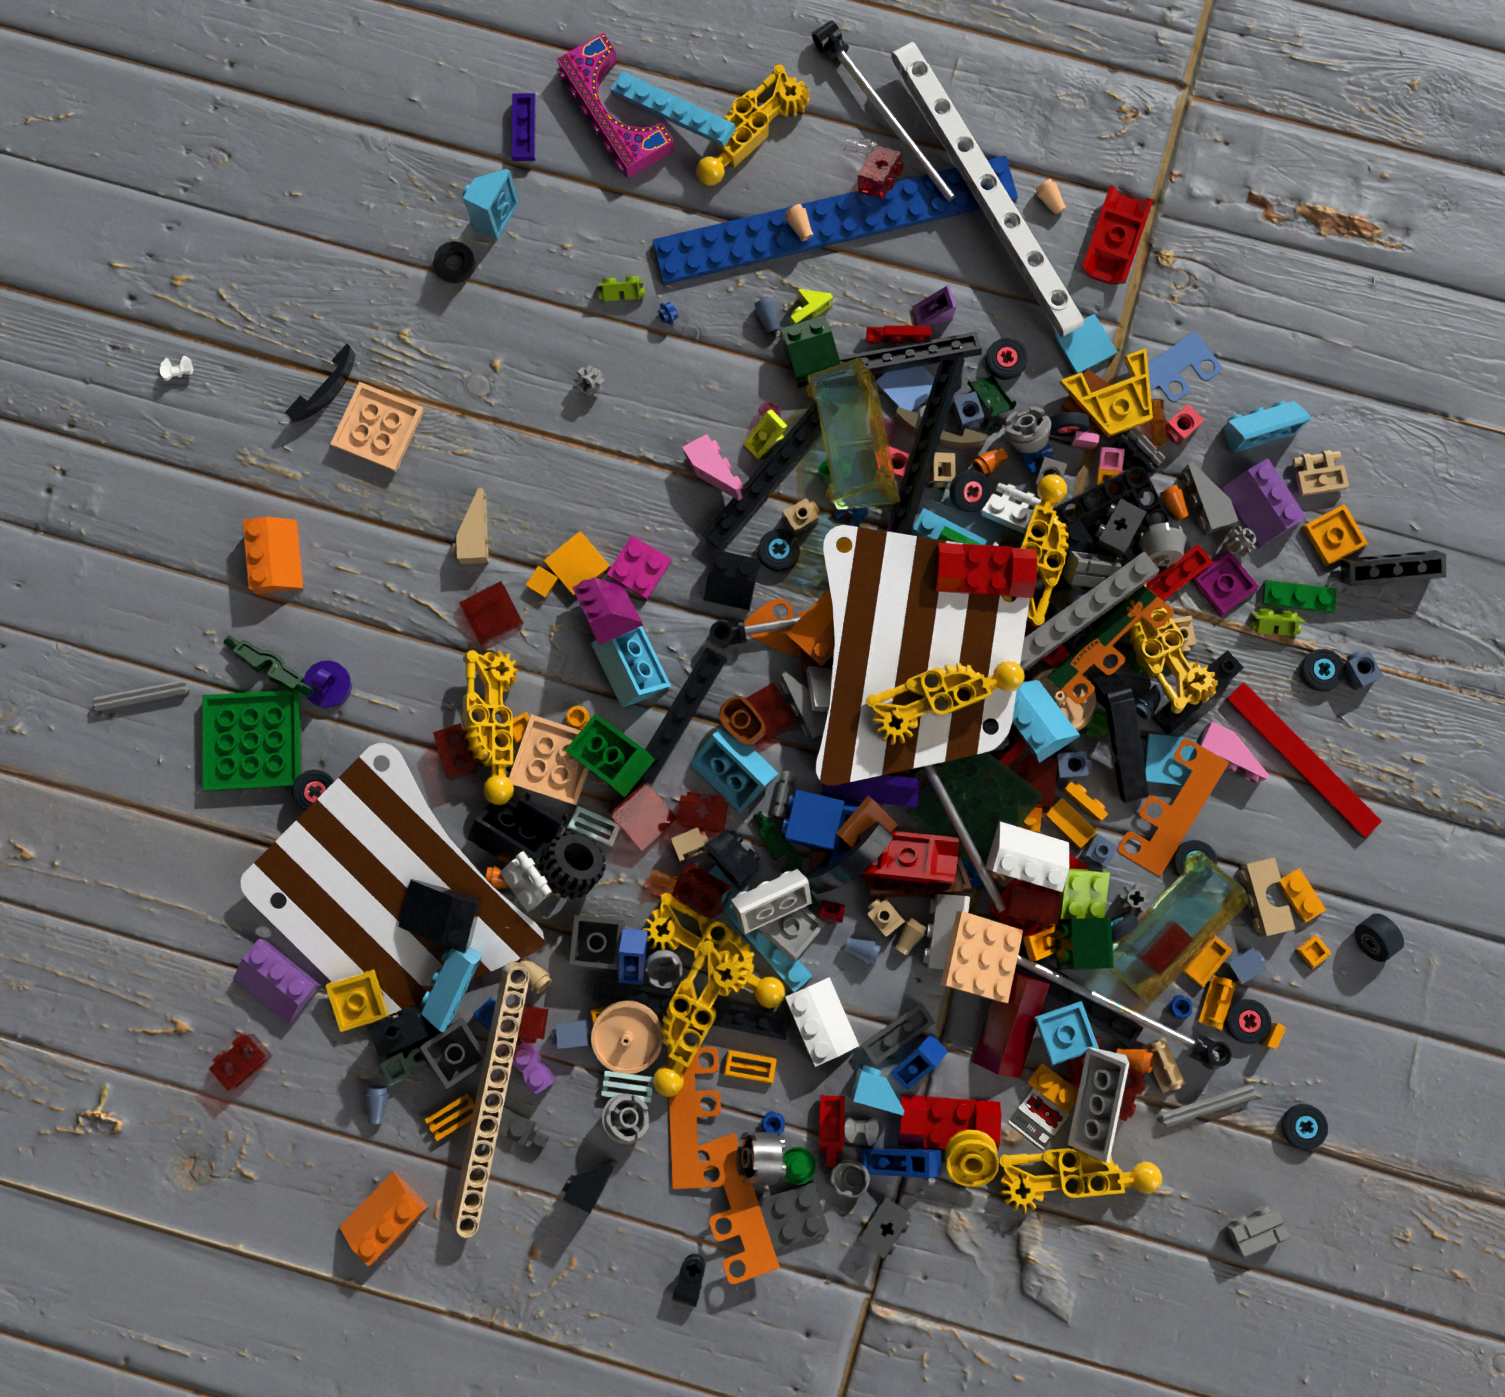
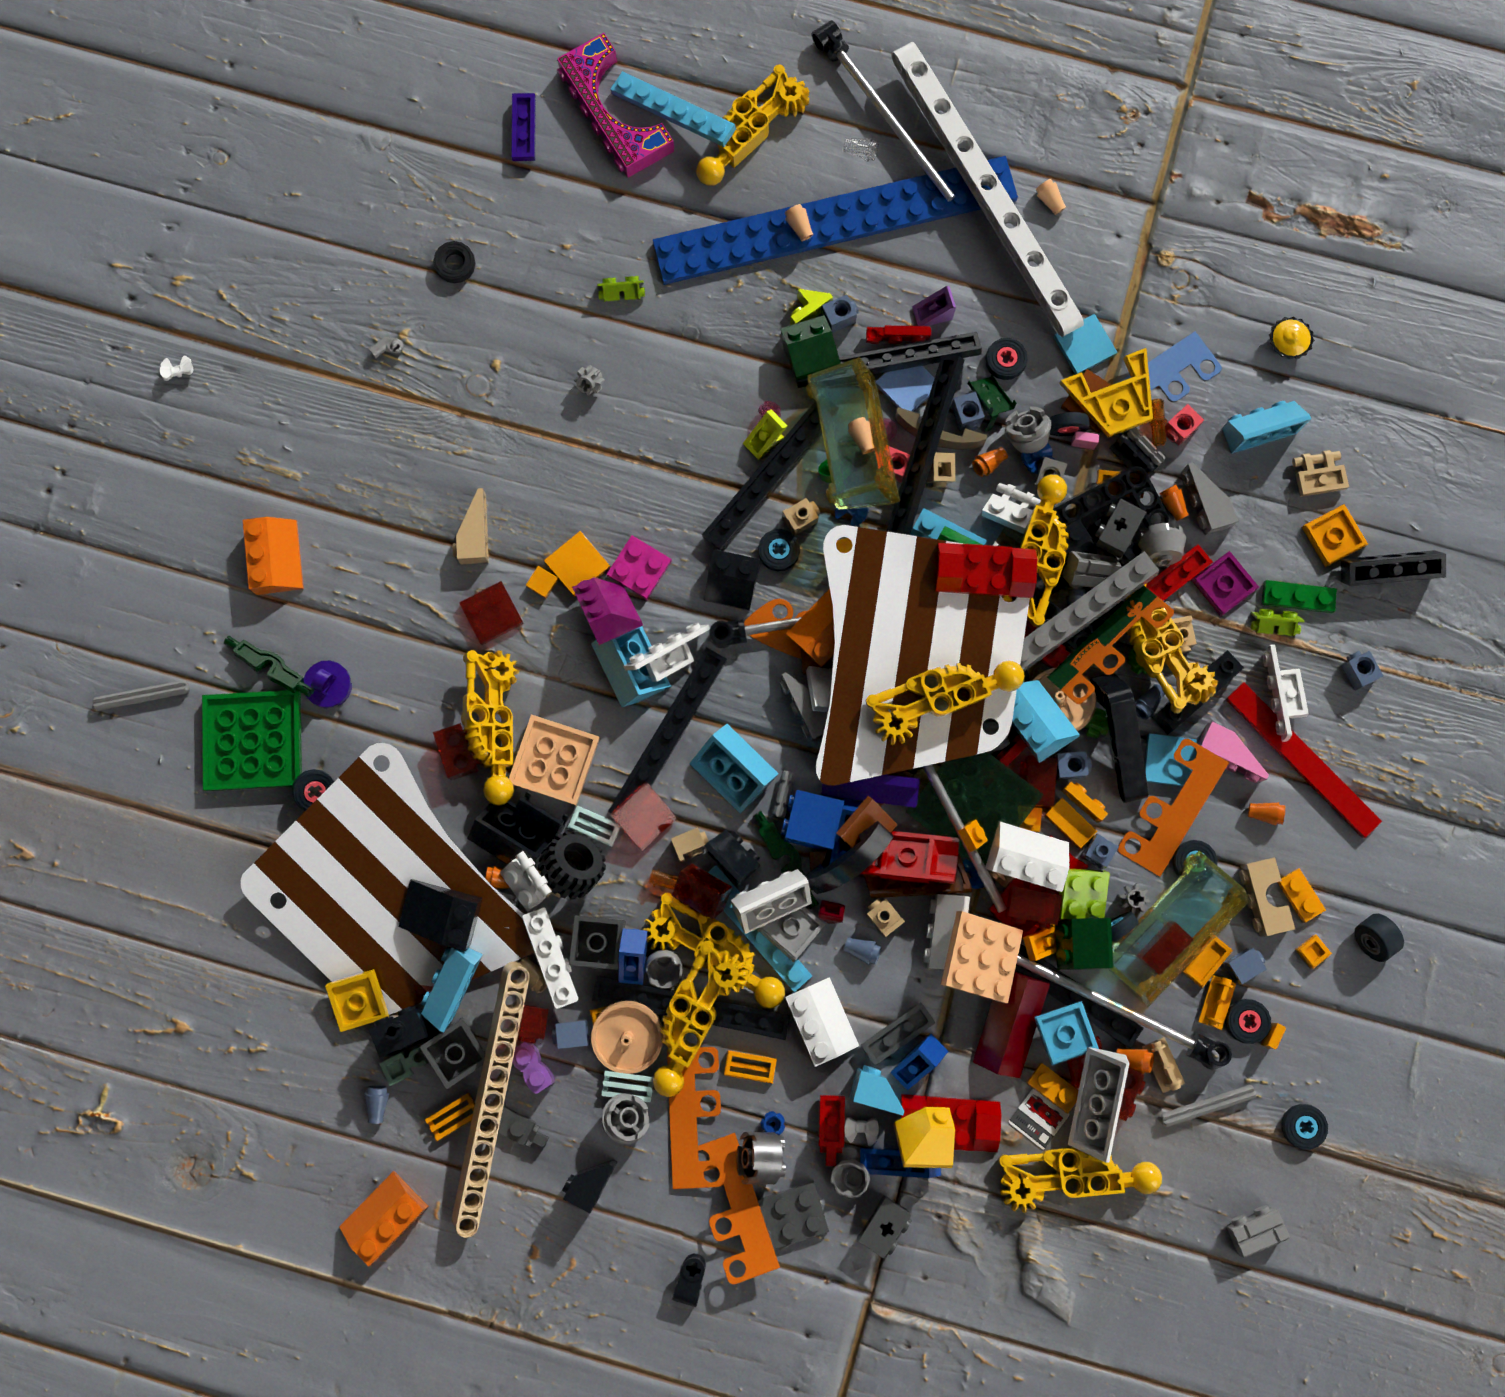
(243, 1066): clear red brick -> none
(276, 980): medium lavender slope -> none
(327, 391): black slope -> none
(377, 427): light nougat plate -> none
(387, 344): none -> light grey arm
(485, 1013): blue tile -> none
(491, 202): medium azure slope -> none
(519, 726): light orange tile -> none
(550, 958): none -> white bracket
(577, 717): light orange plate -> none
(610, 755): green slope -> none
(667, 313): blue plate -> none
(667, 657): none -> white bracket
(690, 818): clear red brick -> none
(709, 466): bright pink slope -> none
(742, 720): dark orange piece -> none
(767, 313): sand blue cone -> none
(773, 712): clear red plate -> none
(799, 1165): green plate -> none
(839, 322): none -> sand blue brick
(861, 433): none -> light nougat cone
(880, 172): clear red brick -> none
(911, 935): tan cone -> none
(926, 1138): none -> yellow slope
(959, 487): black bush -> none
(972, 835): none -> light orange plate
(984, 1157): yellow wheel -> none
(1111, 459): bright pink tile -> none
(1116, 238): red piece -> none
(1186, 1009): blue plate -> none
(1241, 541): light grey gear -> none
(1264, 502): medium lavender slope -> none
(1267, 812): none -> orange cone
(1287, 691): none -> white bracket
(1291, 337): none -> yellow piece
(1335, 670): black bush -> none

